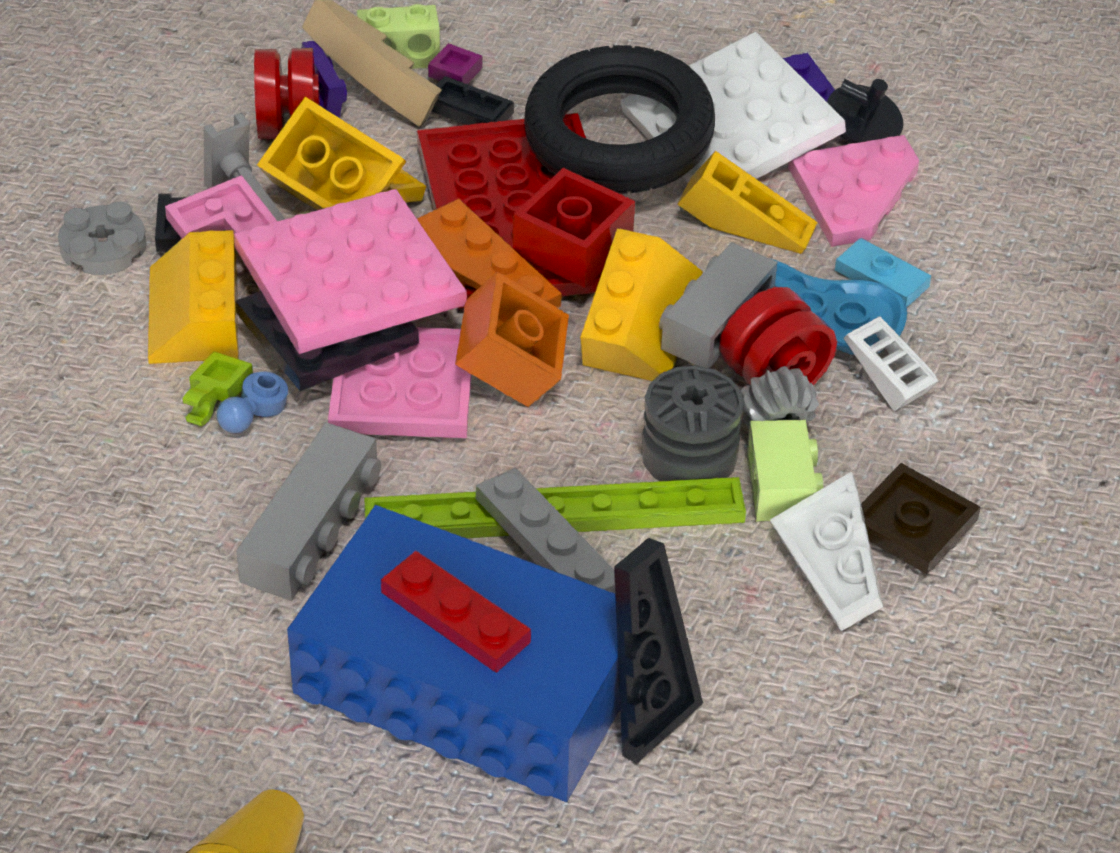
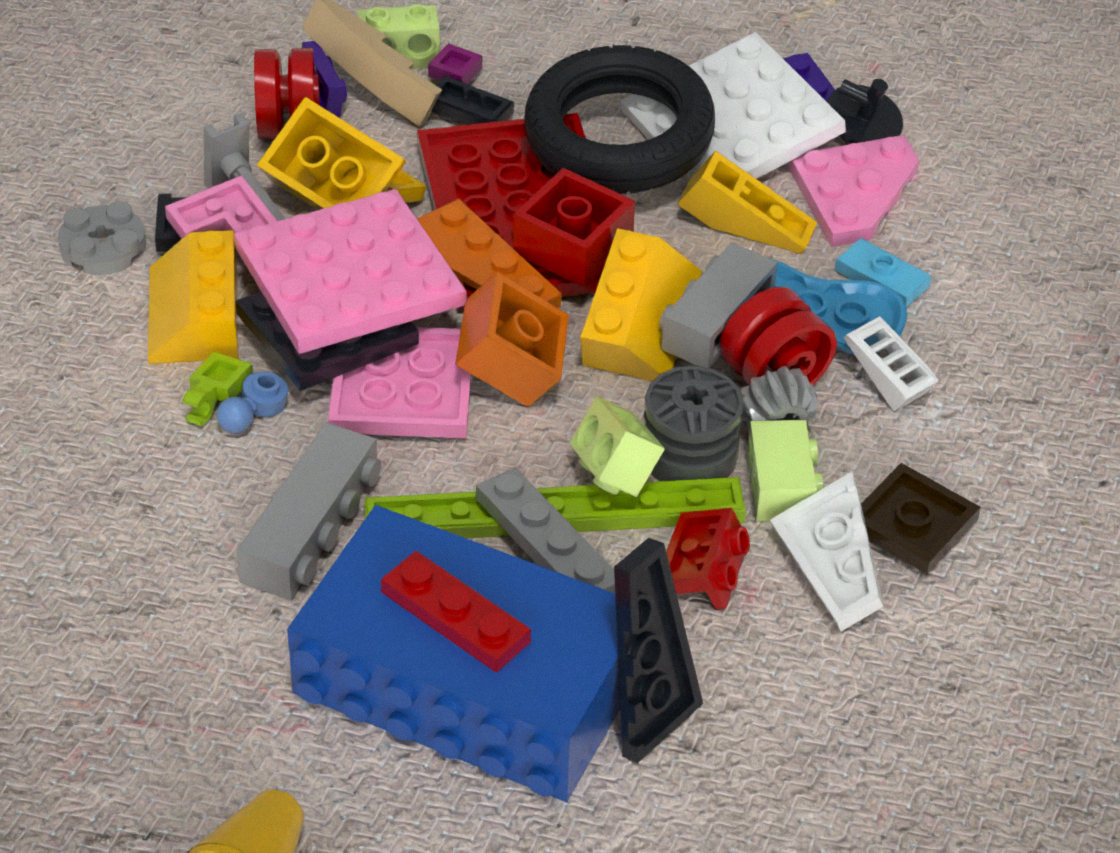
(616, 447): none -> yellowish green brick
(708, 553): none -> red bracket

